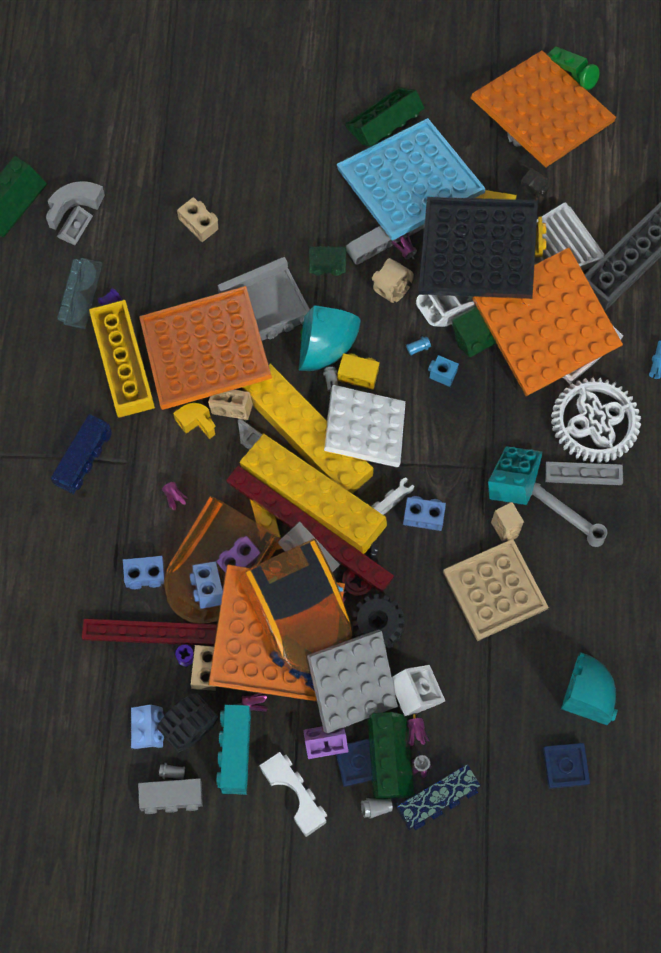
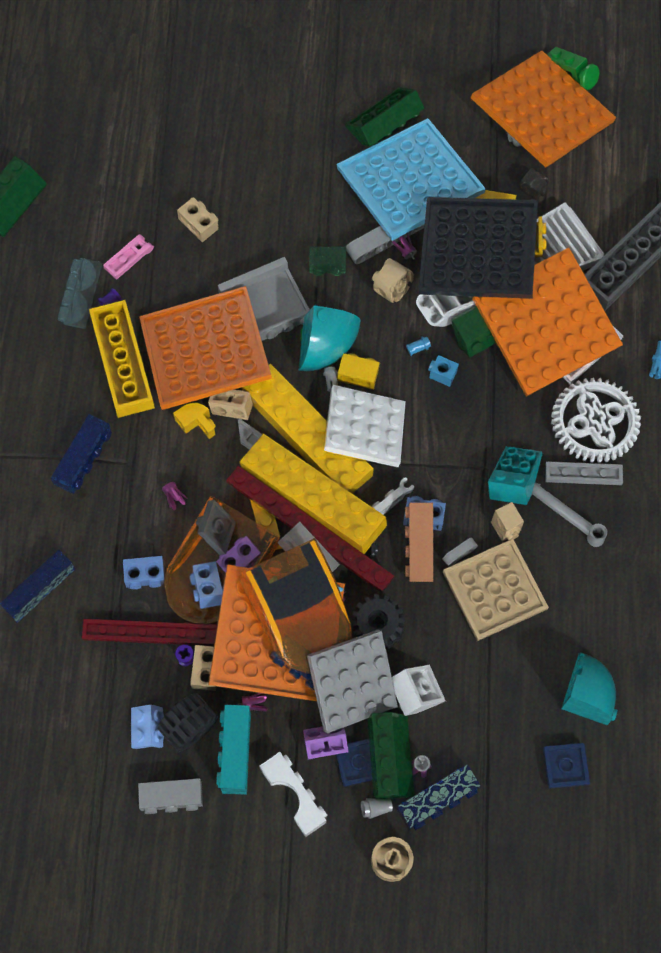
(37, 586): none -> clear blue brick
(71, 195): light grey arch -> none
(75, 225): light grey slope -> none
(128, 256): none -> bright pink plate
(171, 771): light grey pin -> none
(216, 527): none -> dark grey hinge
(354, 589): dark red gear -> none
(392, 859): none -> tan brick
(416, 727): flat silver piece -> none
(420, 542): none -> nougat brick
(460, 552): none -> light grey beam

